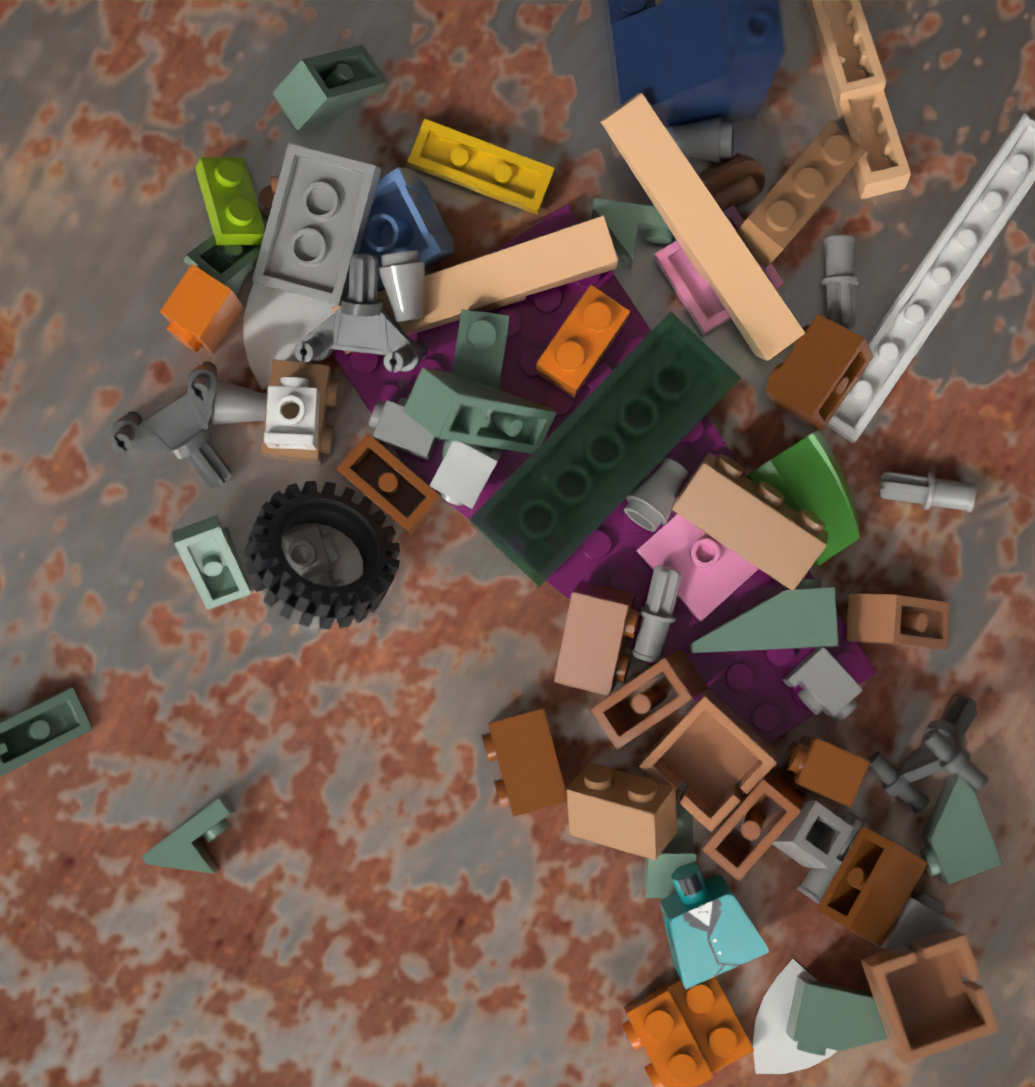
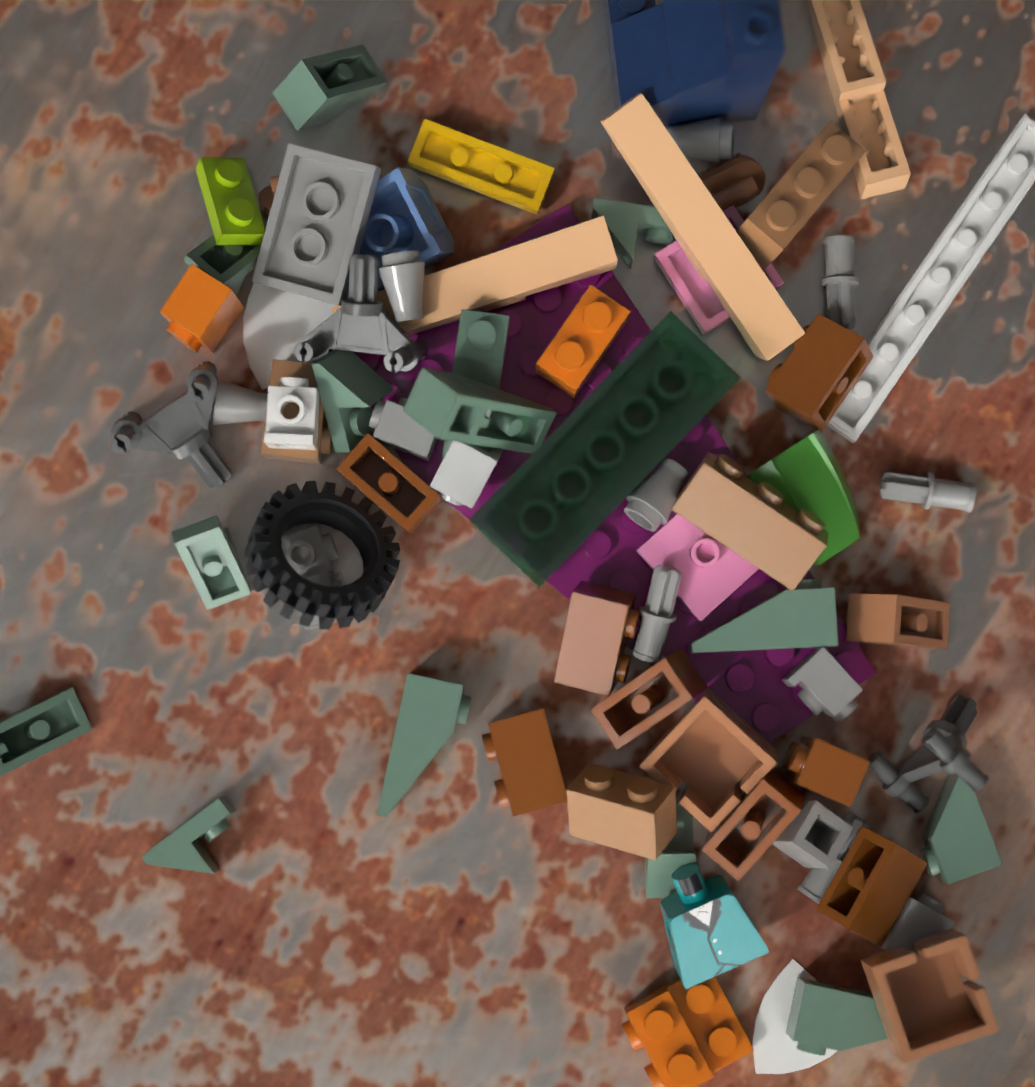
(346, 393): none -> sand green slope
(423, 726): none -> sand green slope

